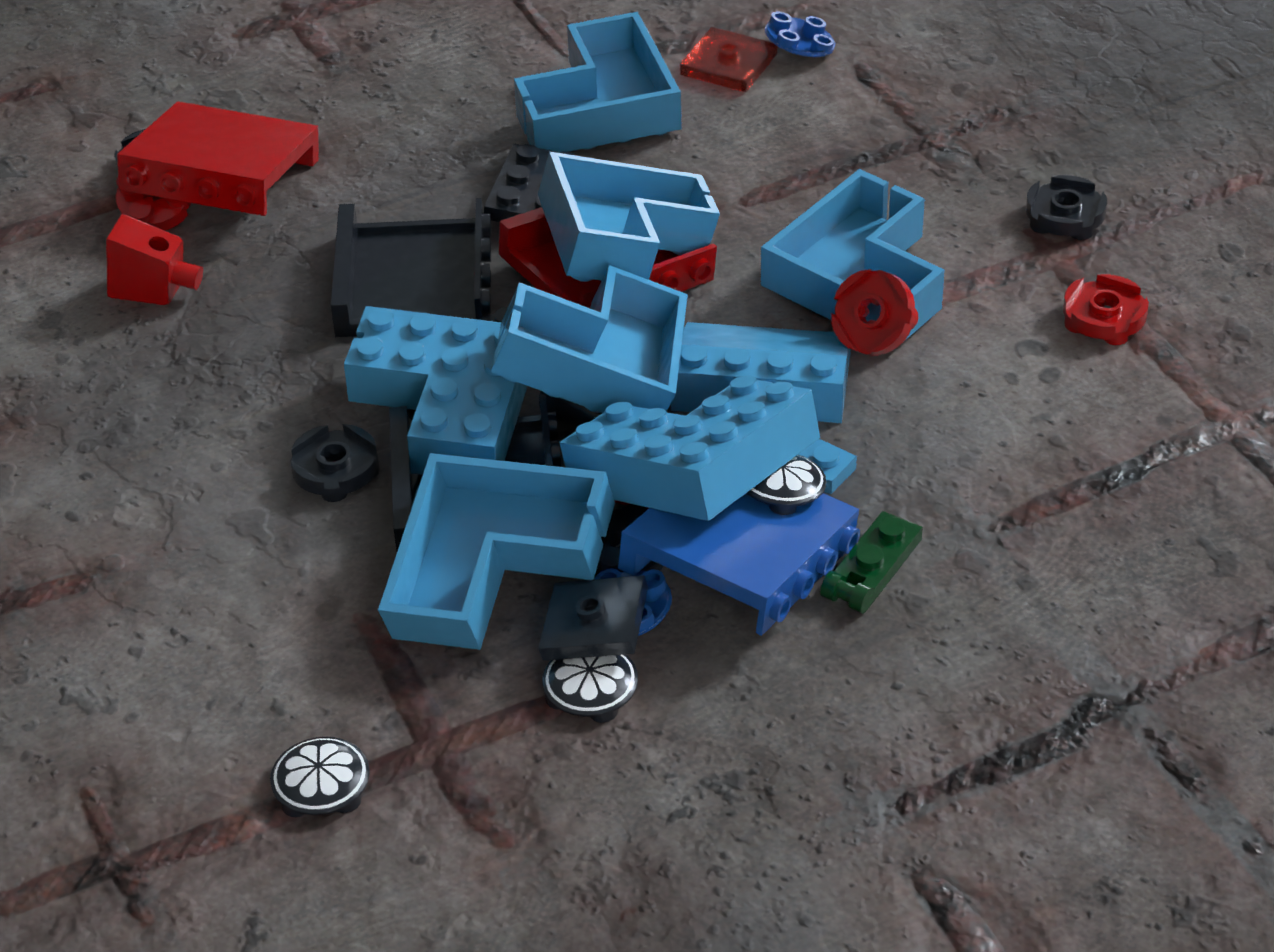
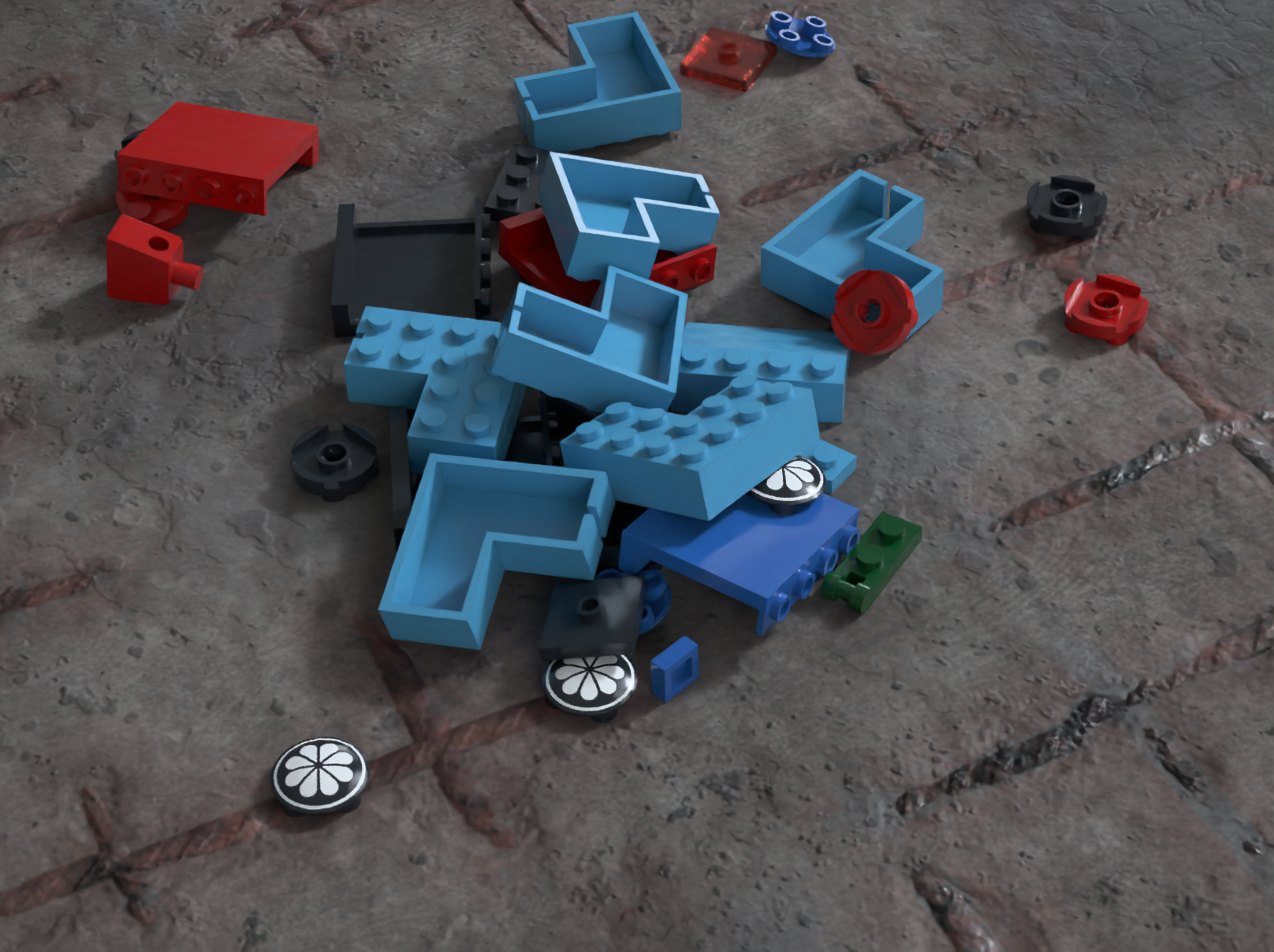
(674, 669): none -> blue tile

